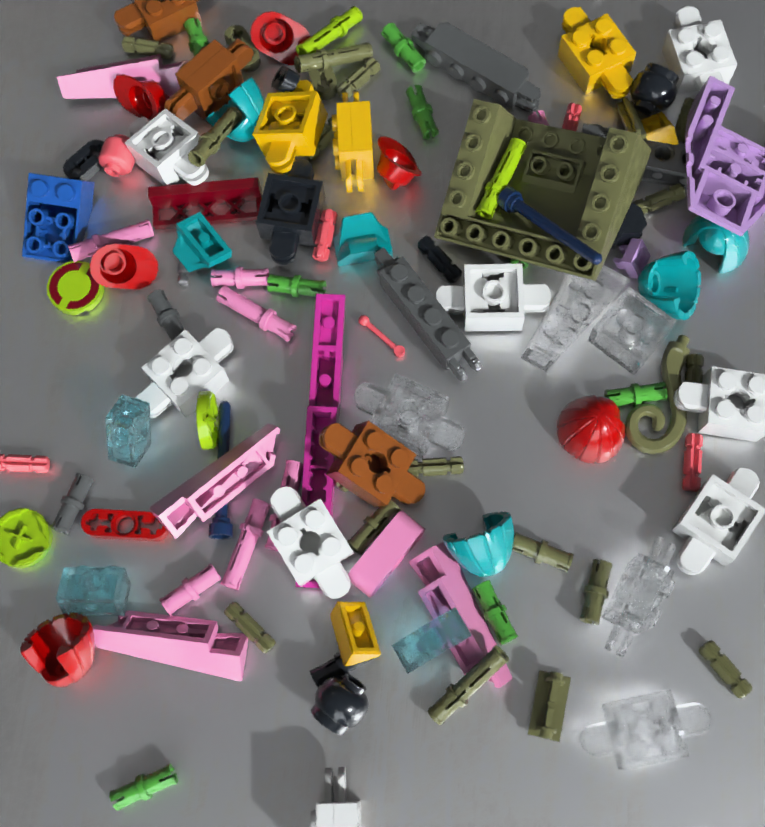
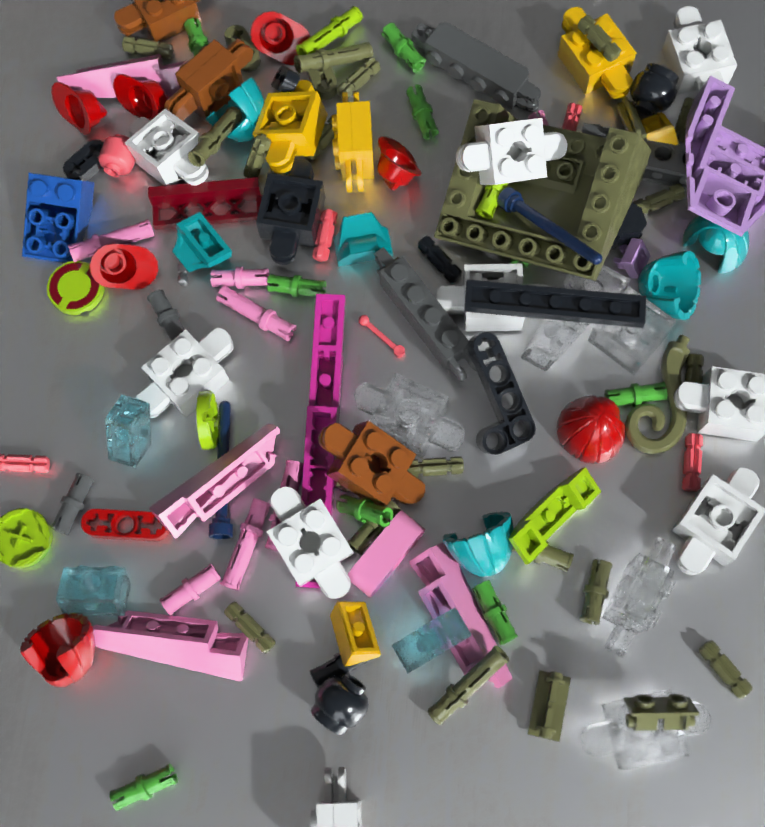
(78, 107): none -> red piece
(257, 156): none -> olive axle
(364, 509): none -> bright green pin
(495, 392): none -> black beam
(511, 151): none -> white brick
(551, 512): none -> lime slope
(555, 303): none -> black plate
(599, 38): none -> olive axle
(675, 711): none -> olive hinge

